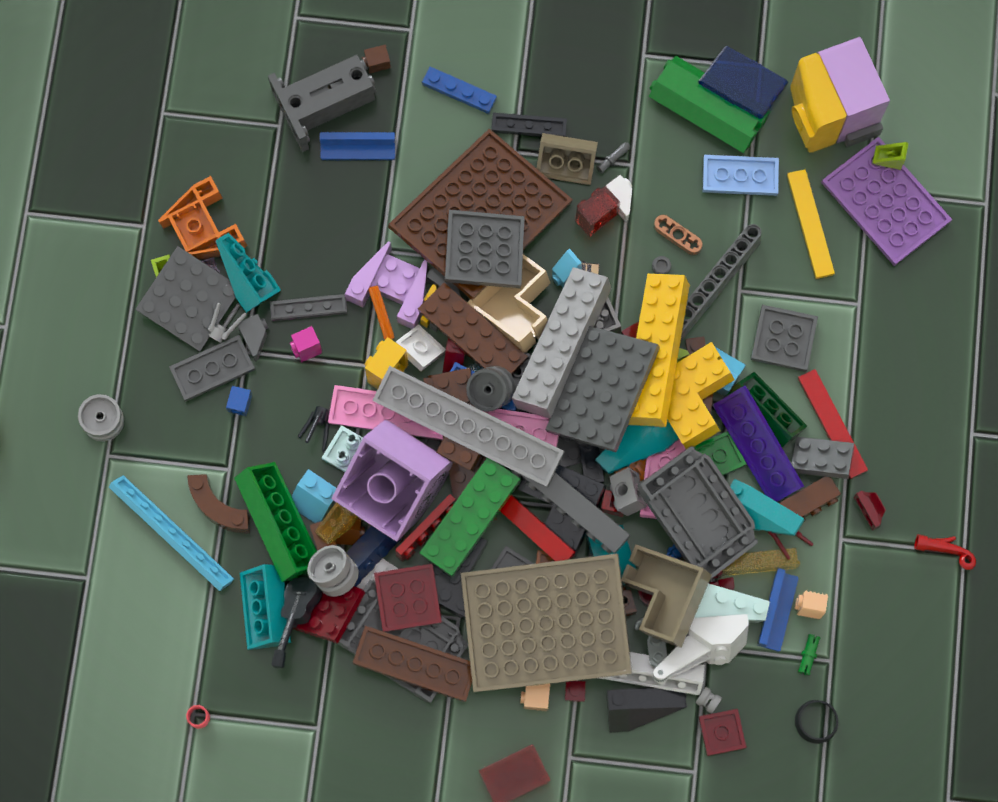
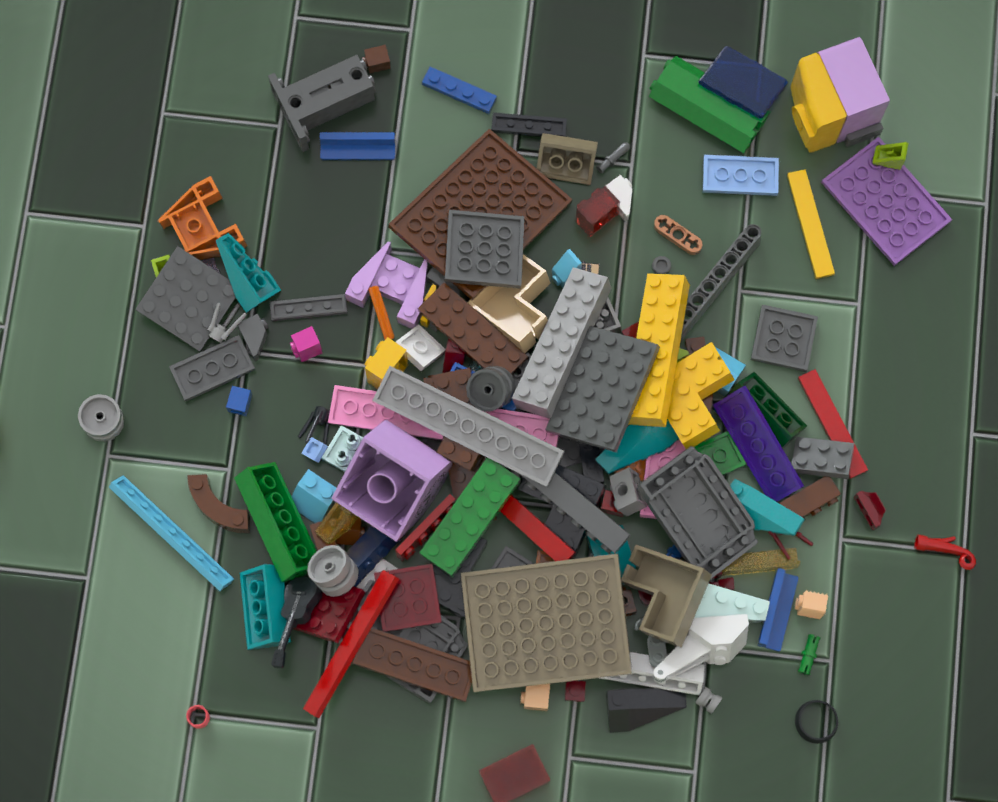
(314, 450): none -> light blue plate
(350, 644): none -> red tile
(722, 732): dark red plate -> none

